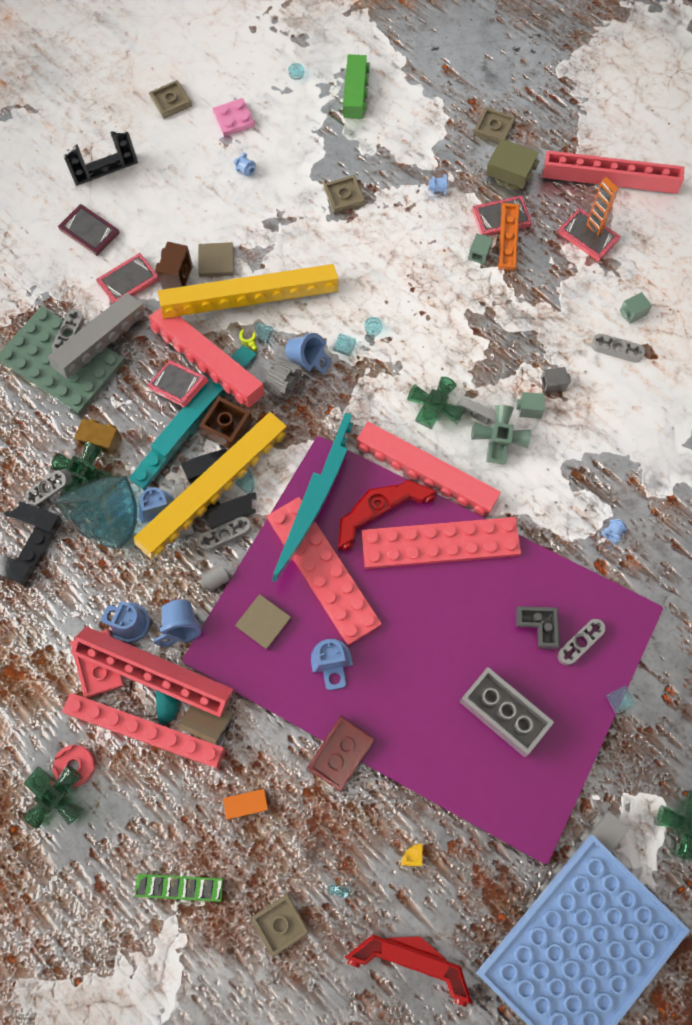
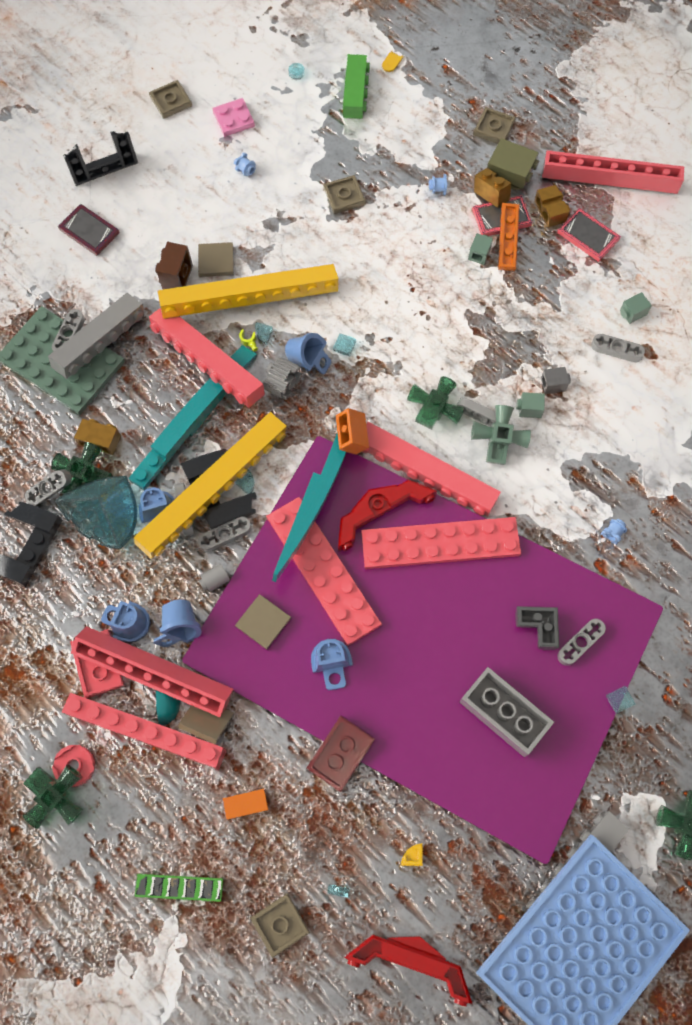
(128, 277): tile -> none
(177, 383): tile -> none
(225, 422): reddish brown brick -> none
(352, 431): none -> orange brick
(373, 326): clear light blue tile -> none
(391, 62): none -> yellow piece
(492, 188): none -> pearl gold brick
(551, 206): none -> pearl gold brick
(602, 206): orange tile -> none

